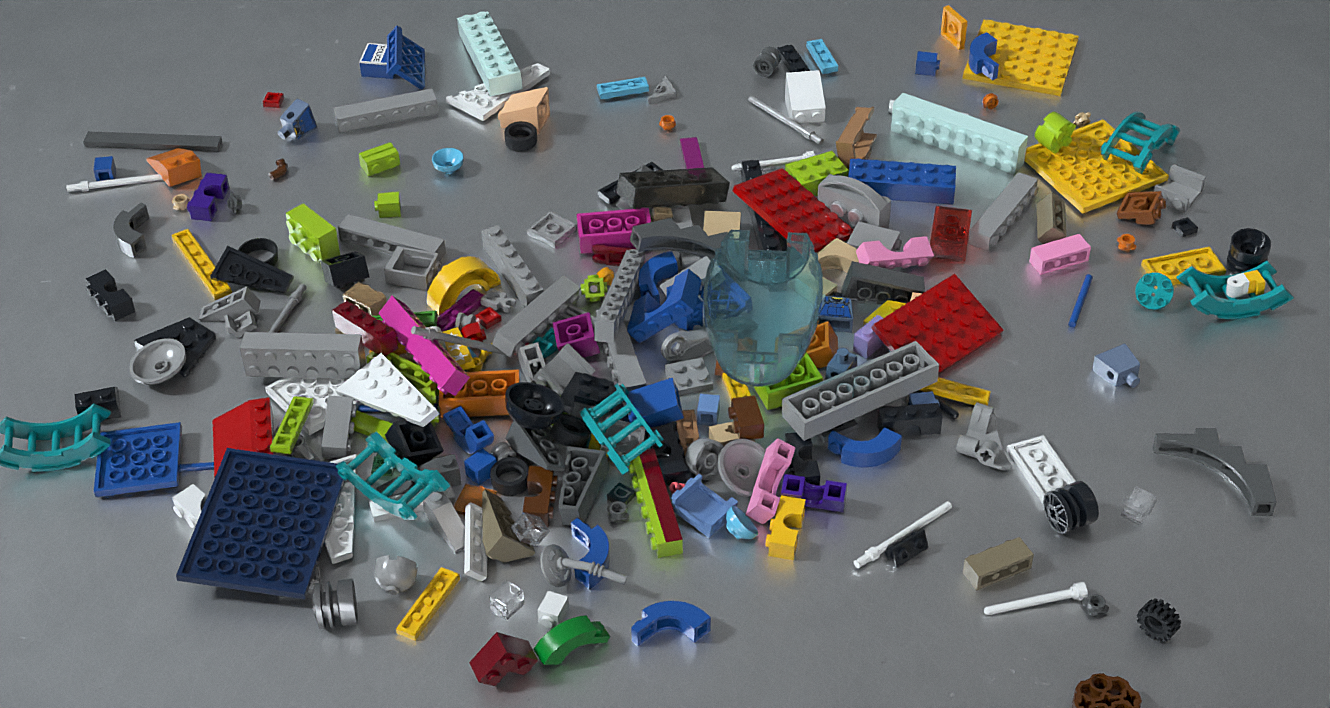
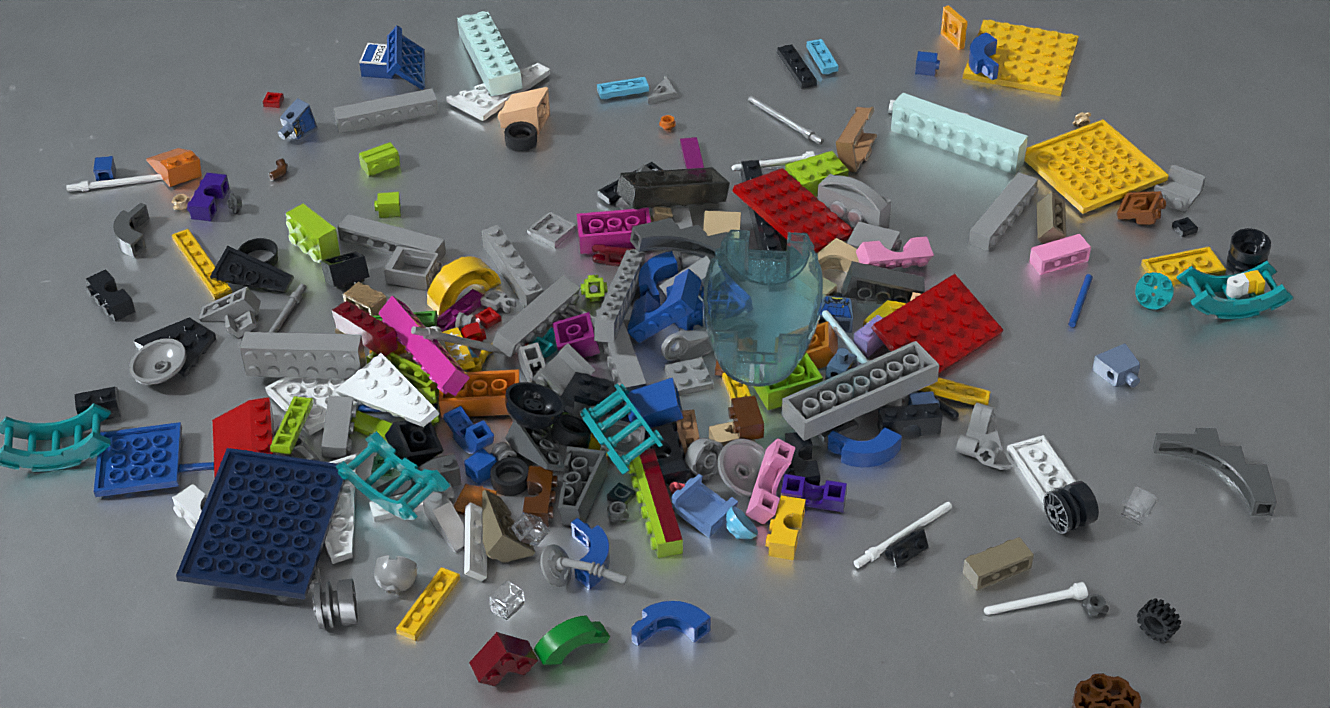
(152, 141): dark grey tile -> none
(446, 157): medium azure piece -> none
(553, 609): white brick -> none
(607, 275): light orange plate -> none
(708, 409): medium blue brick -> none
(767, 61): dark grey wheel -> none
(805, 97): white slope -> none
(844, 337): none -> white piece
(907, 180): blue brick -> none
(950, 233): clear red brick -> none
(990, 101): orange plate -> none
(1055, 132): lime brick -> none
(1126, 242): orange plate -> none
(1135, 121): teal fence -> none

